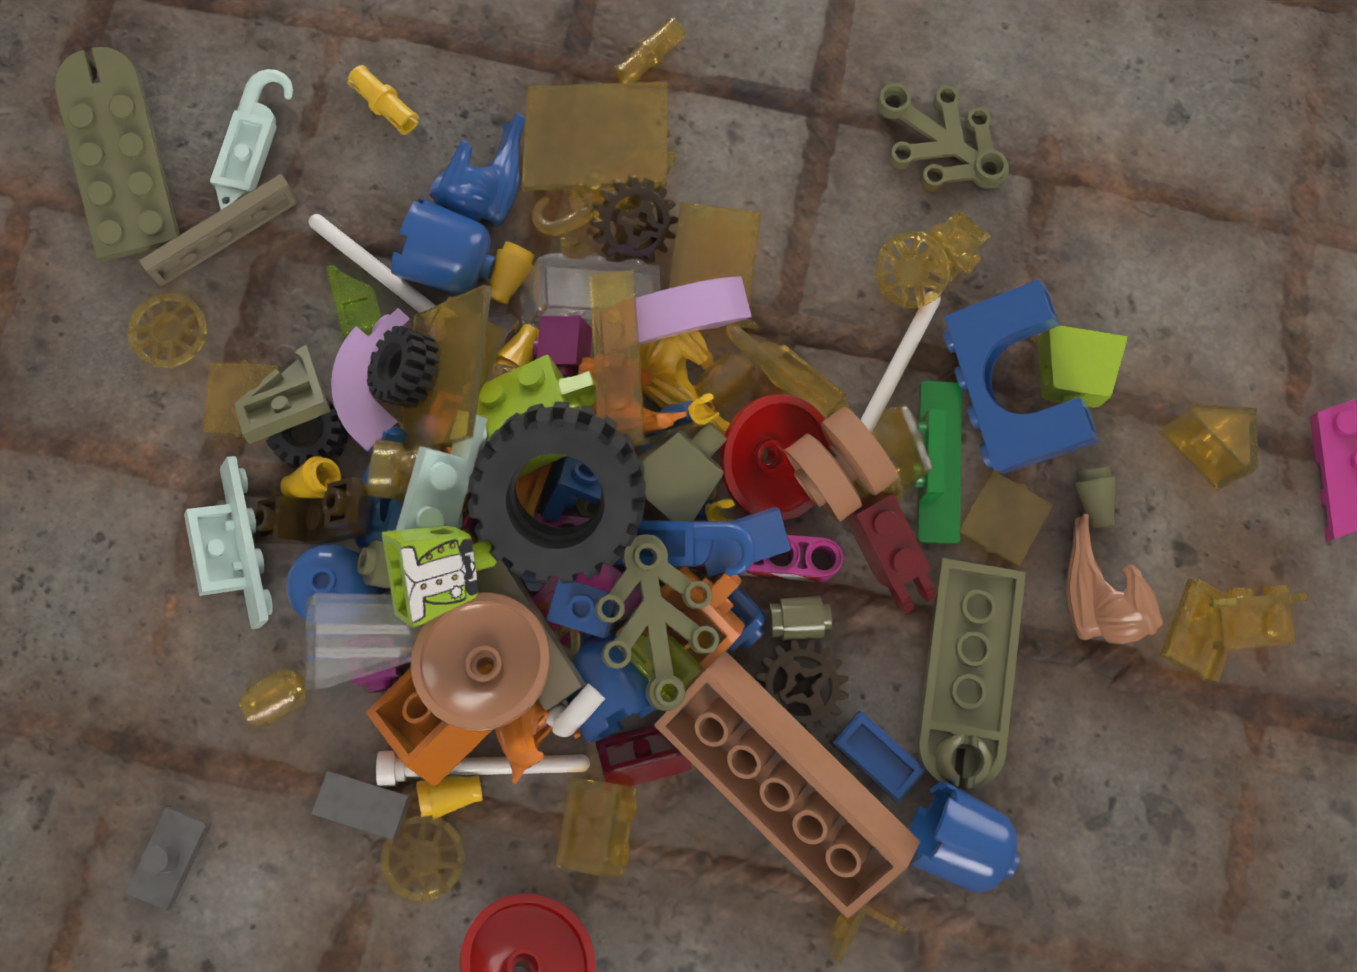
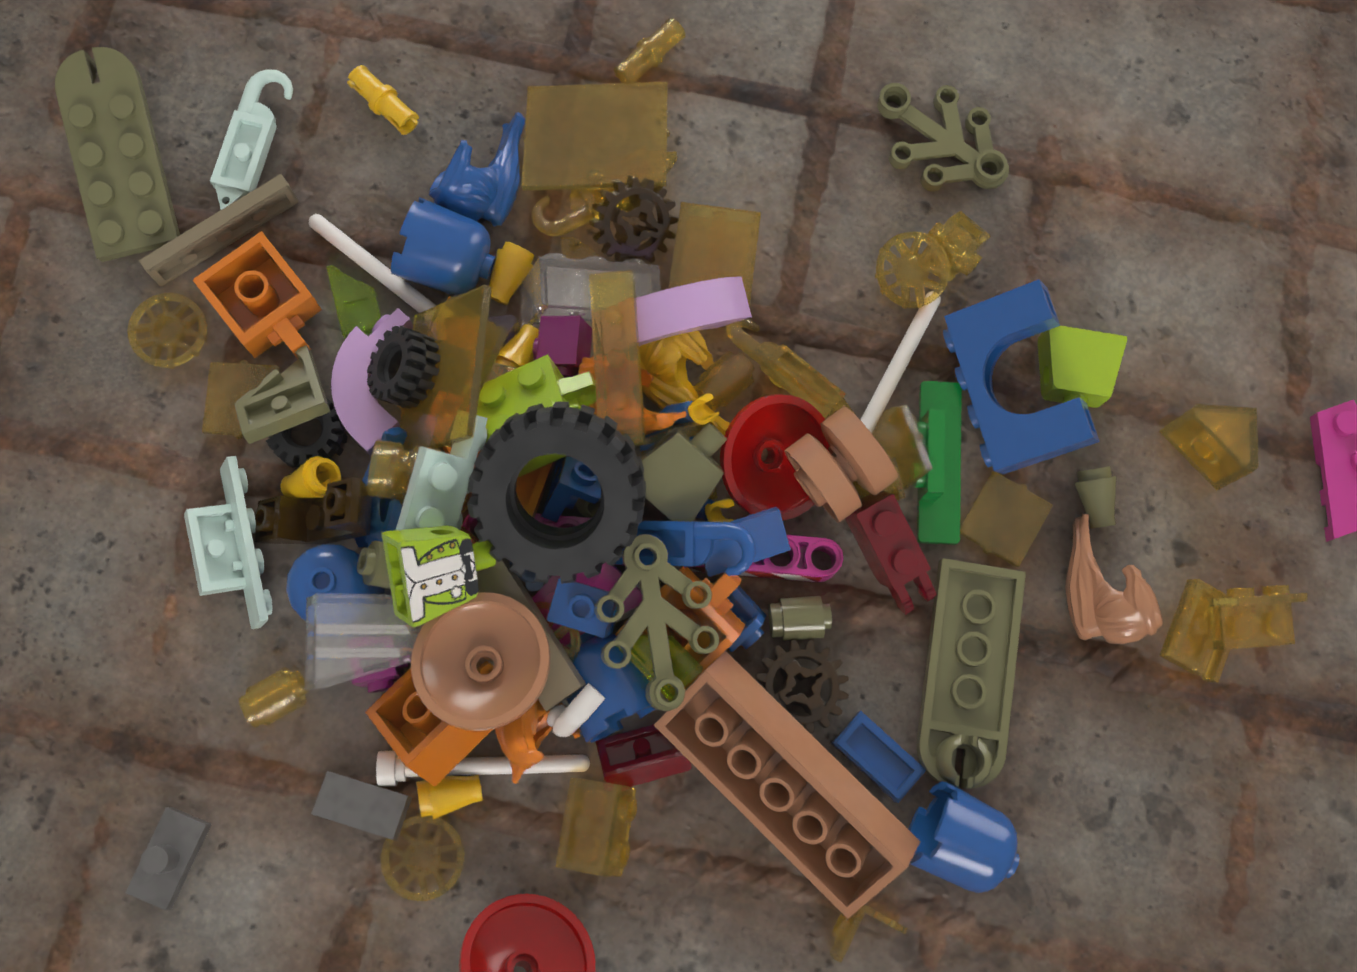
(259, 296): none -> orange hinge

